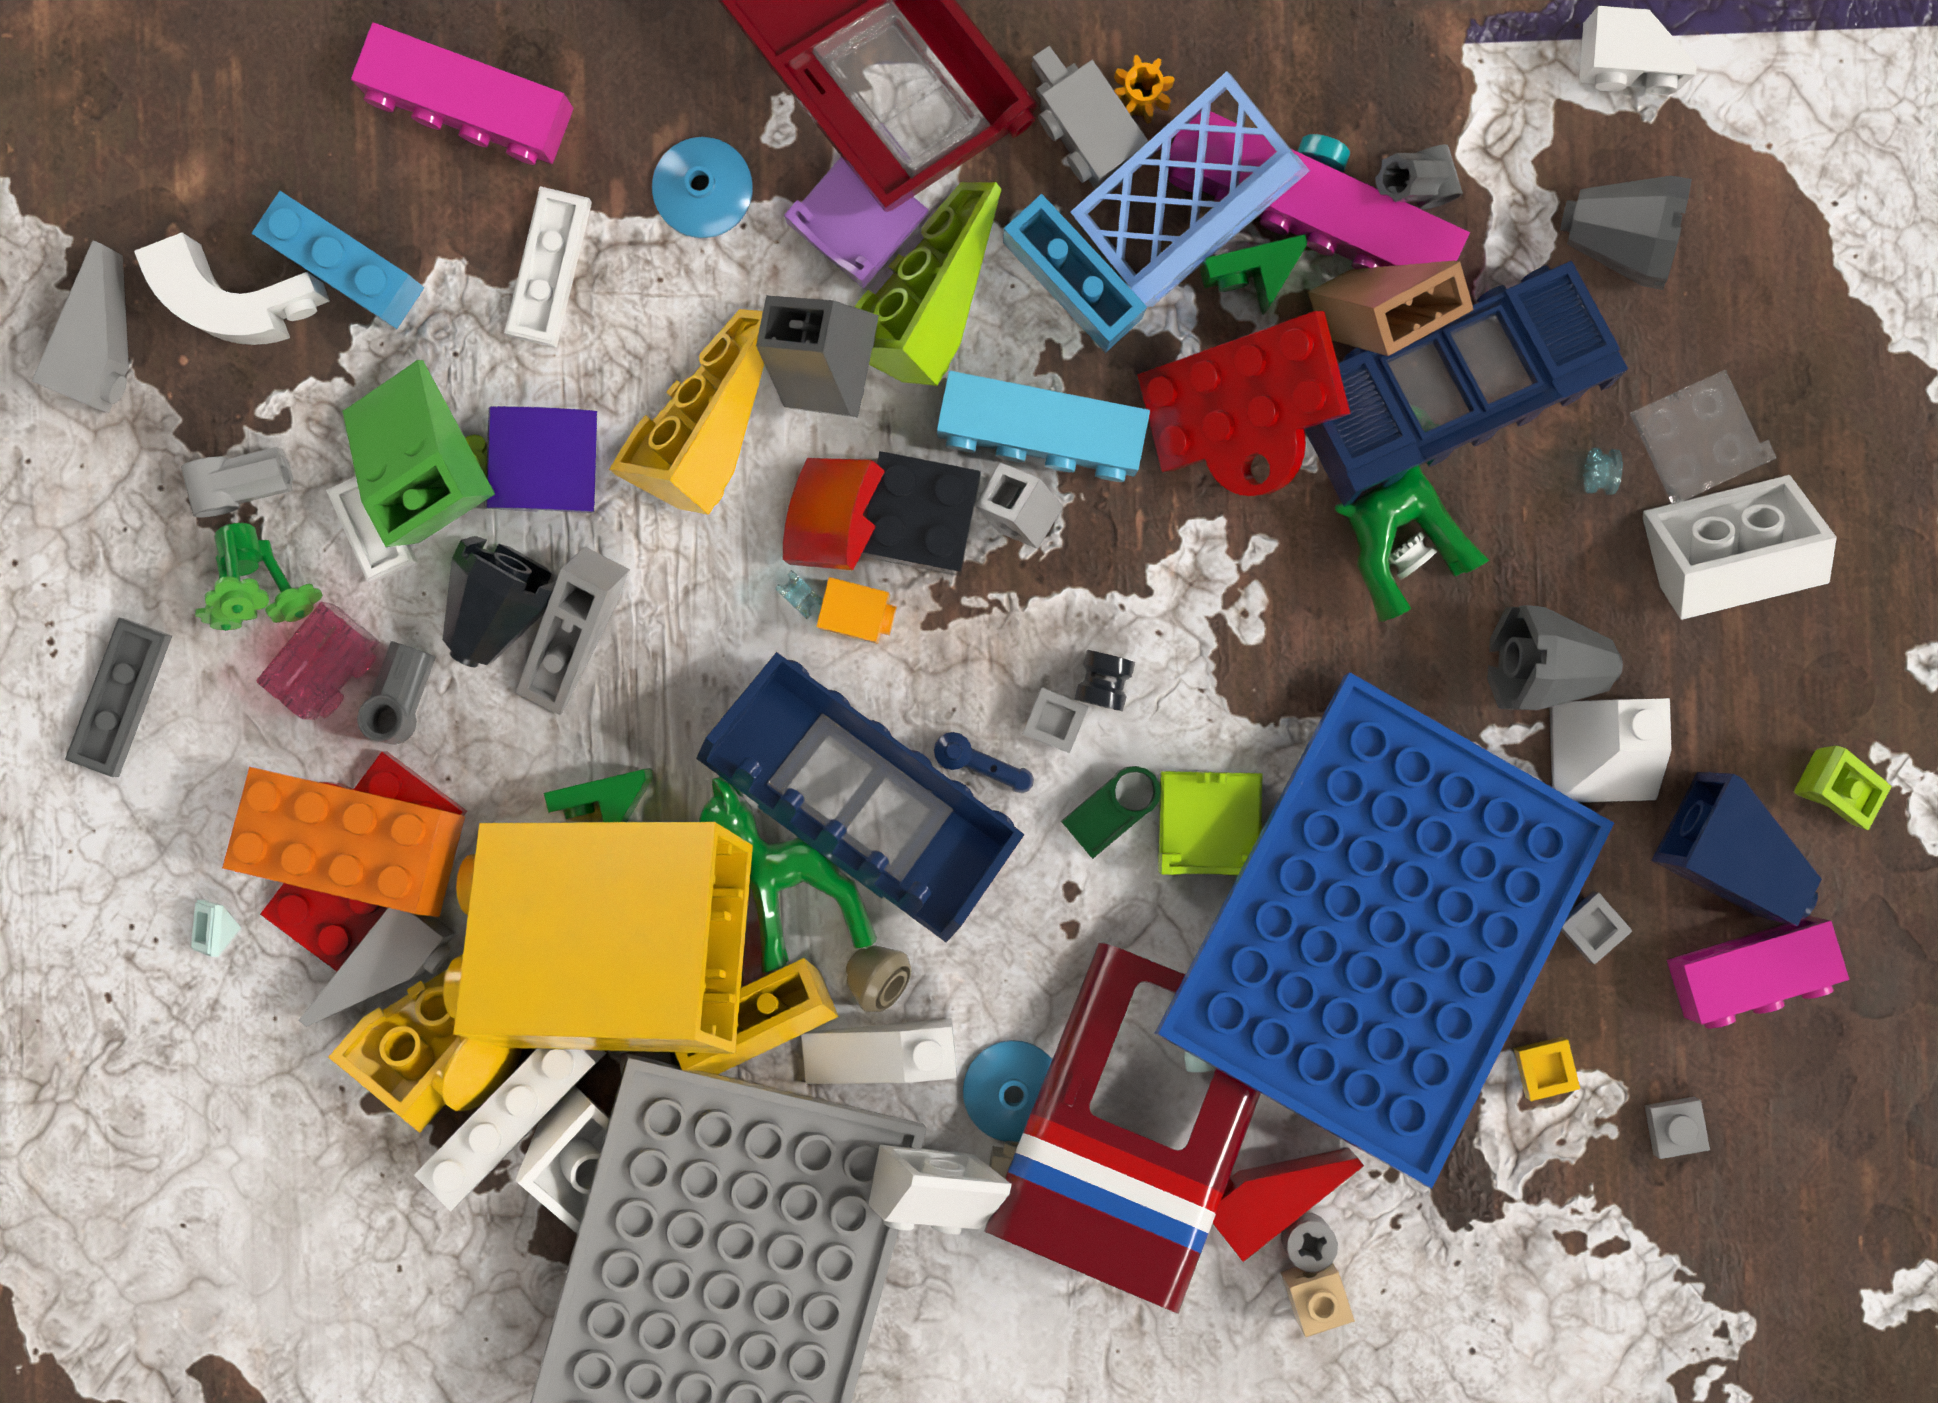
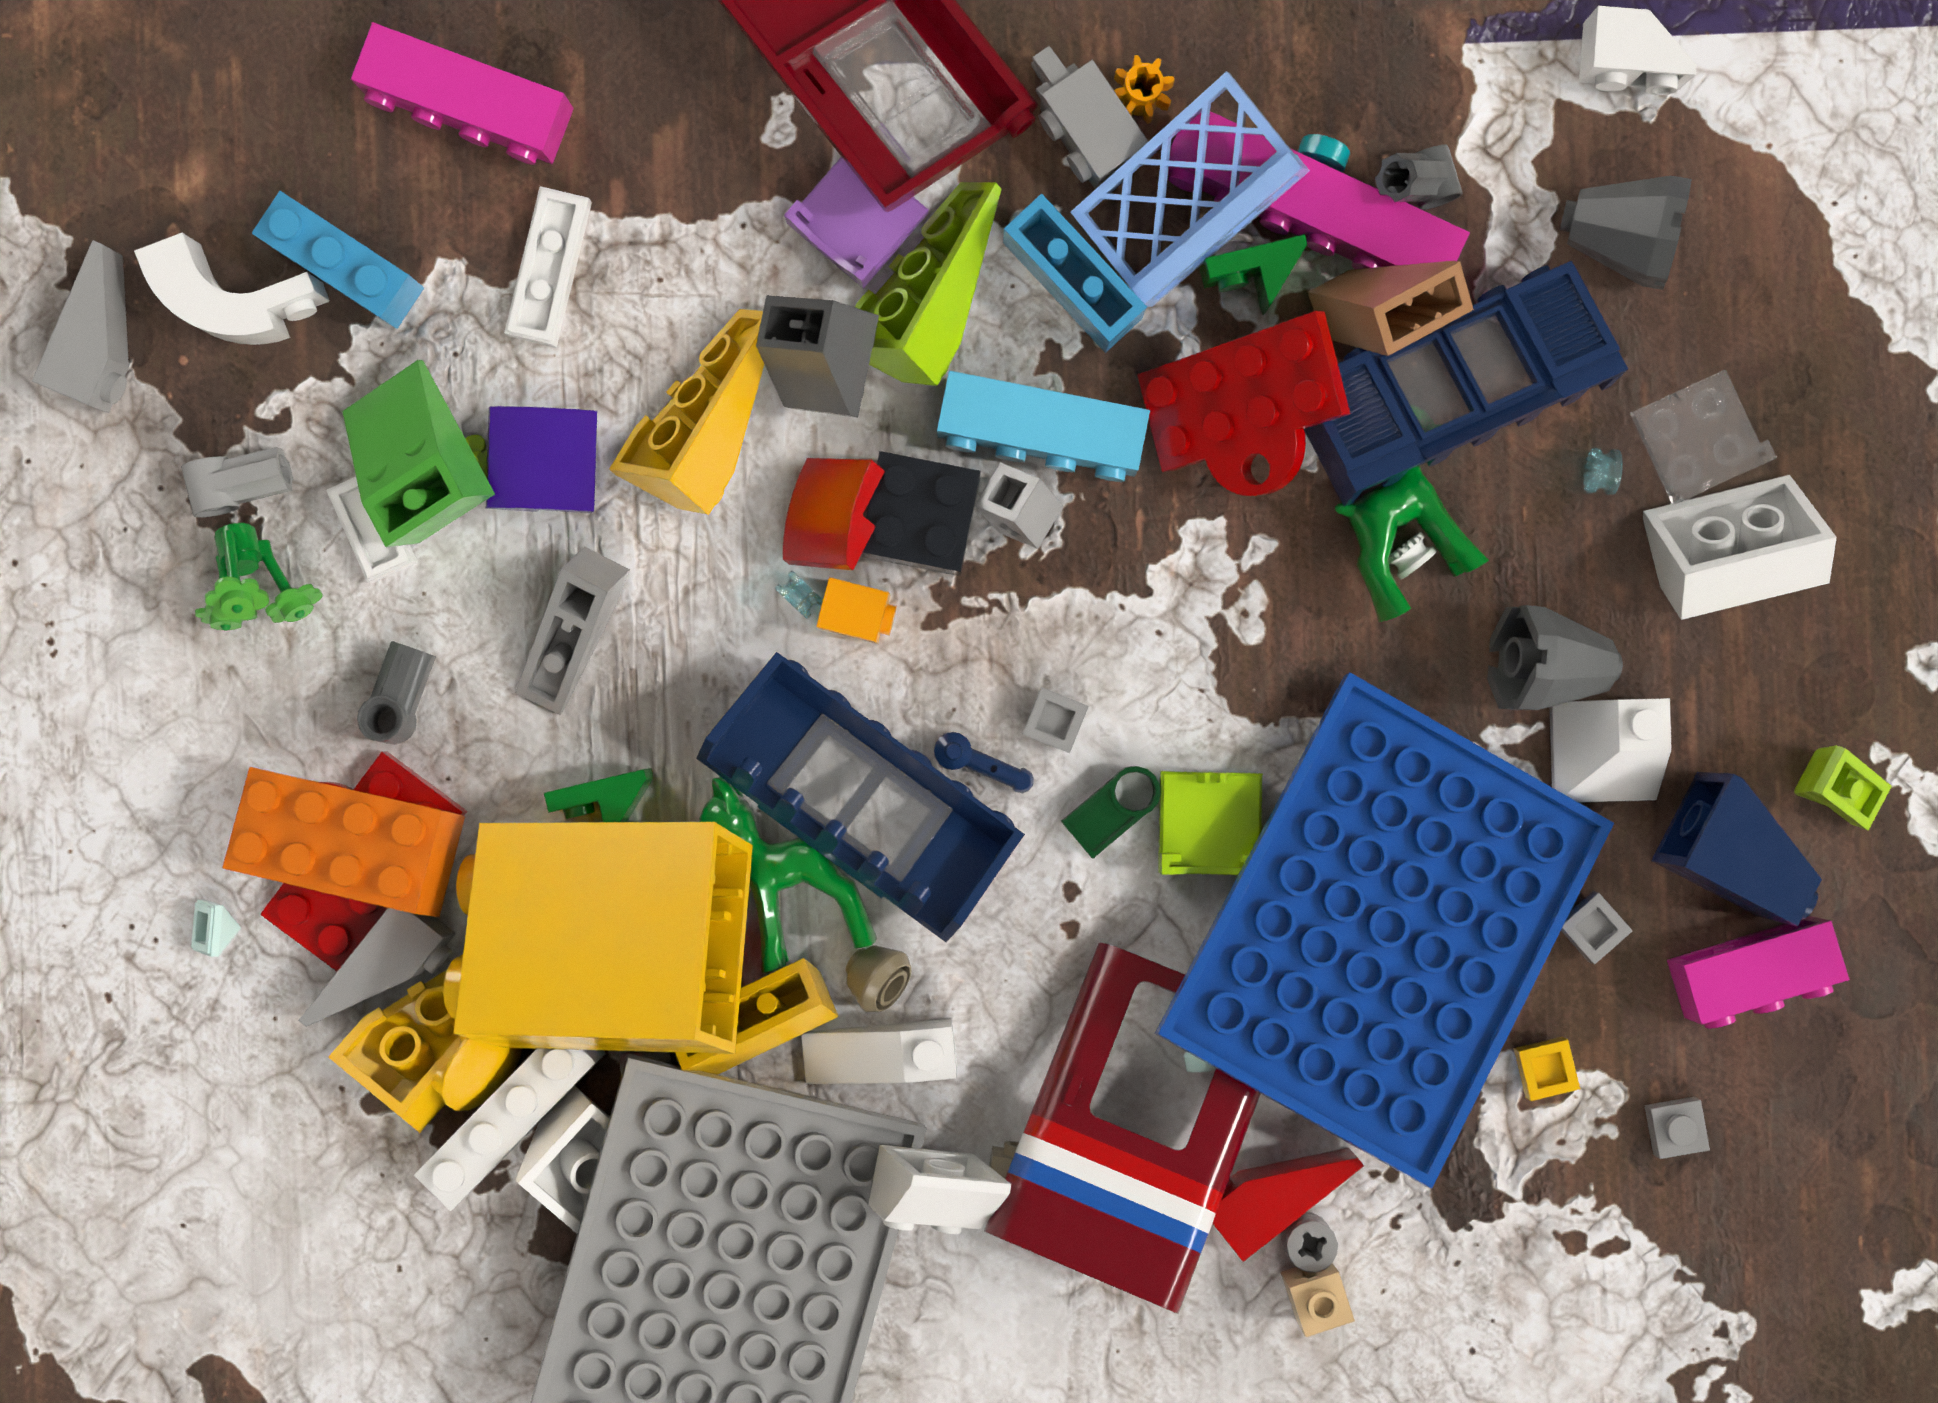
(118, 697): dark grey tile -> none
(319, 662): clear pink brick -> none
(491, 600): black cone -> none
(705, 211): dark azure dish -> none
(991, 1074): dark azure dish -> none
(1100, 691): black wheel -> none

